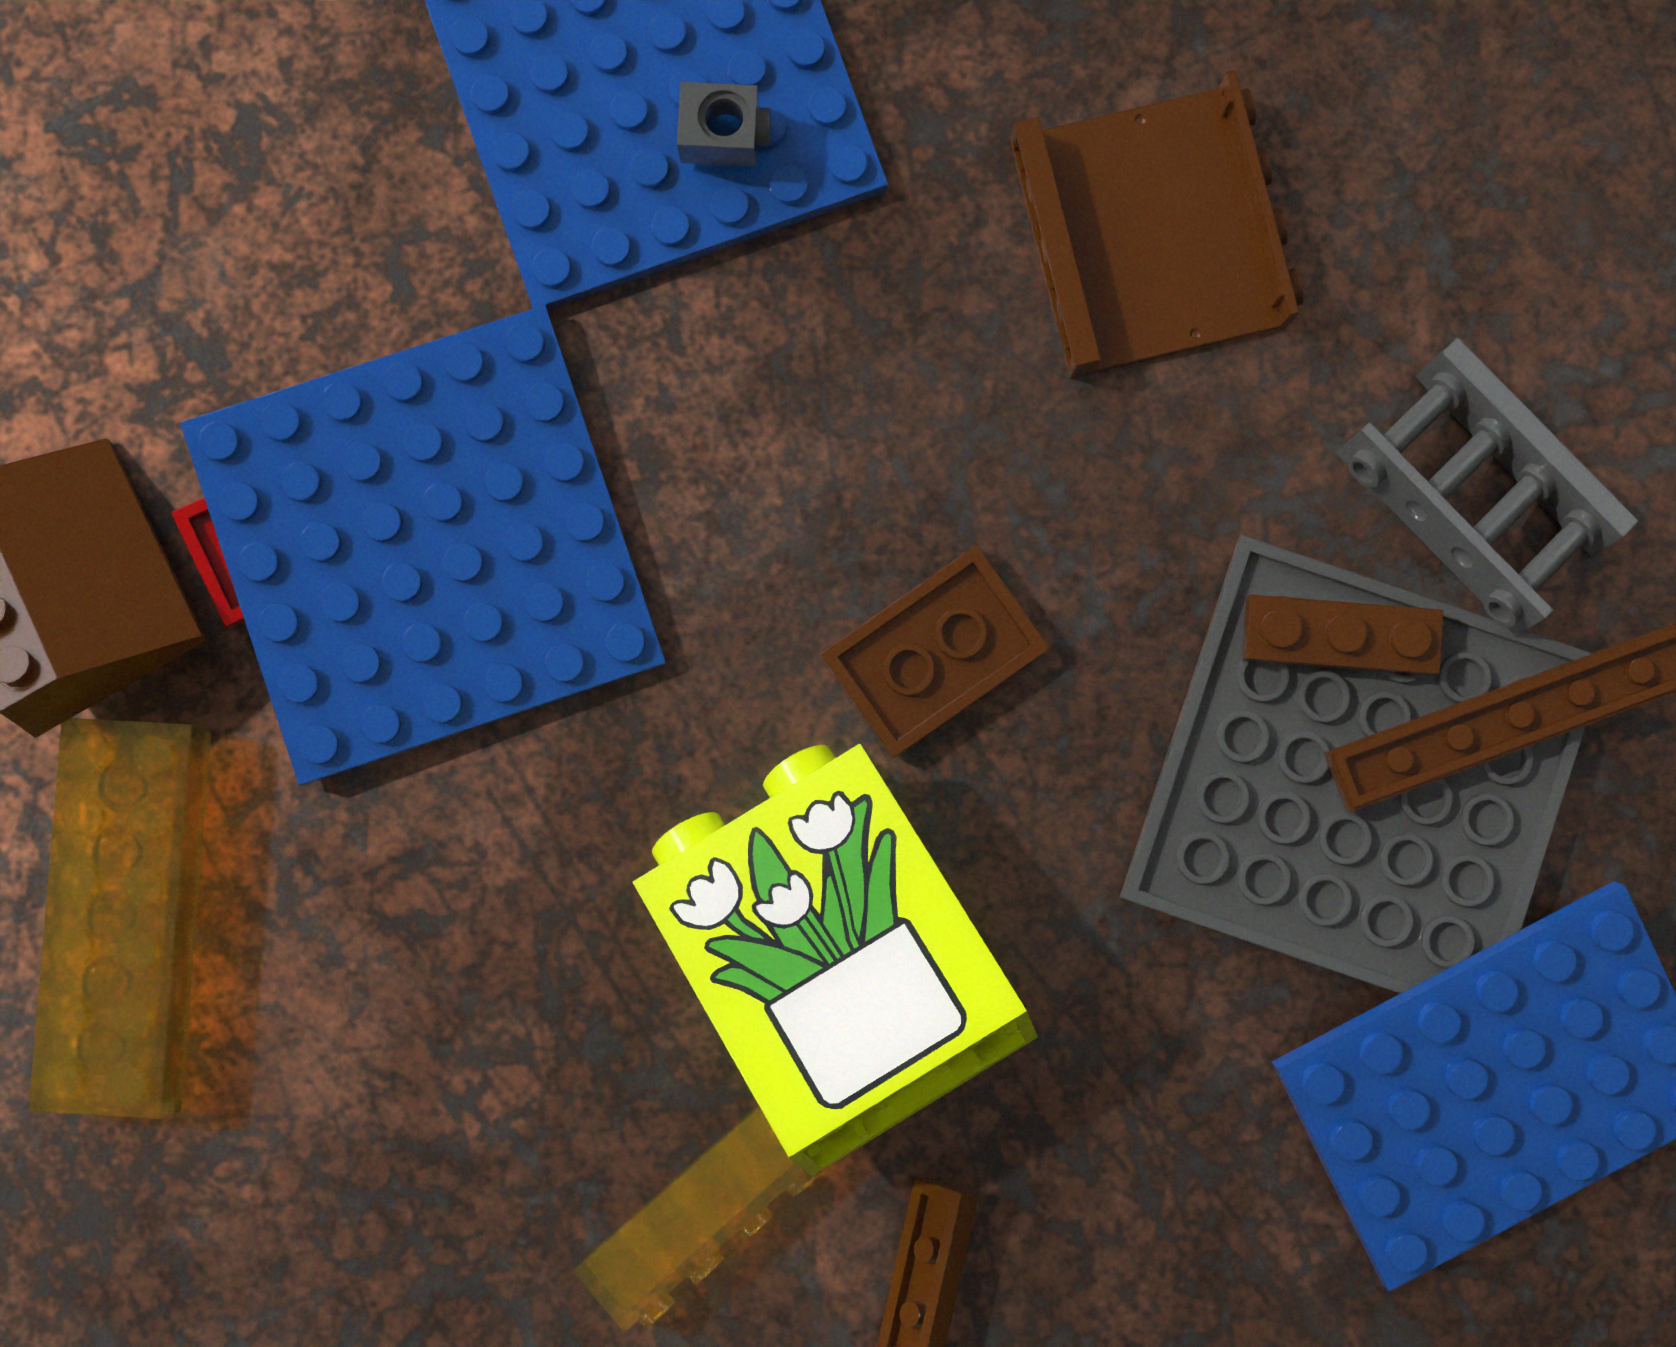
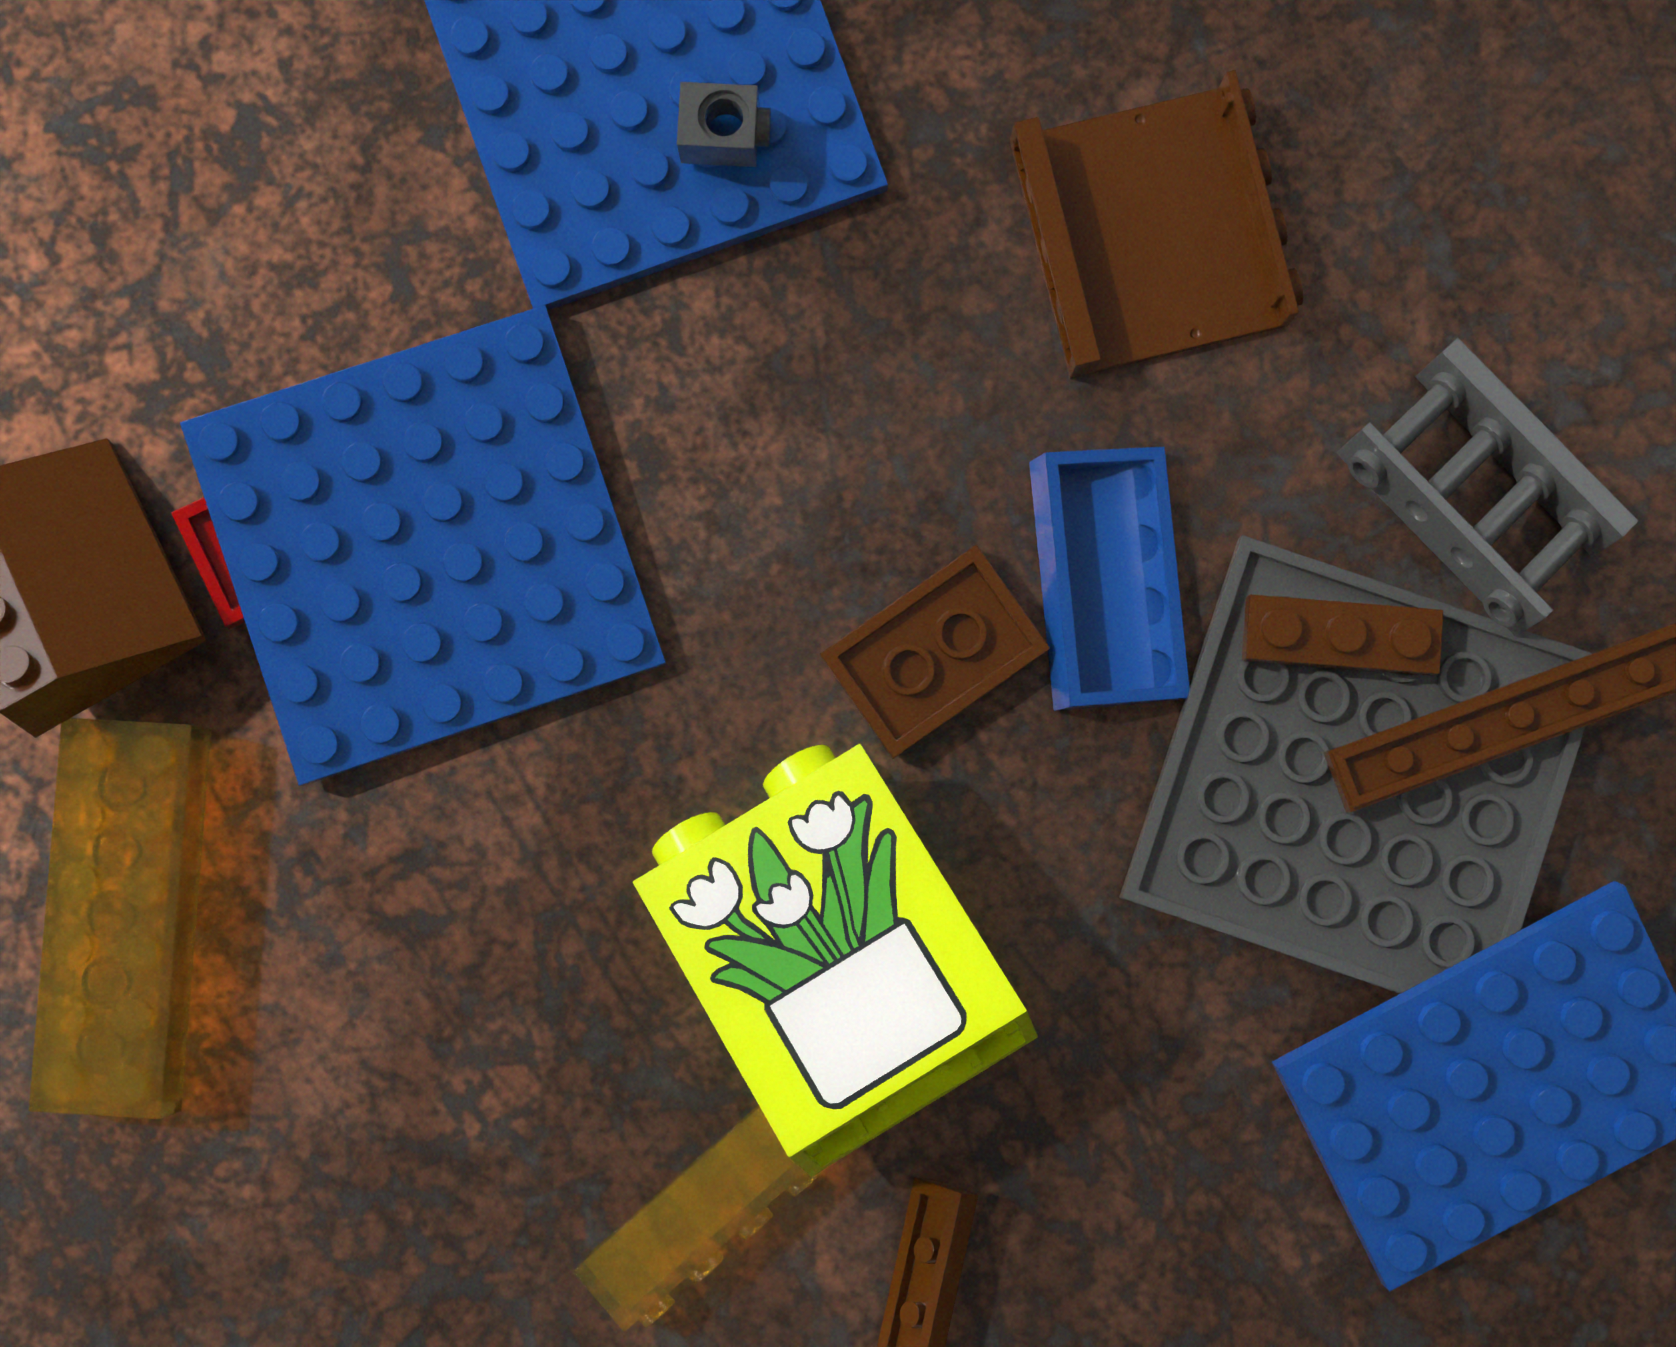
(1109, 577): none -> blue slope

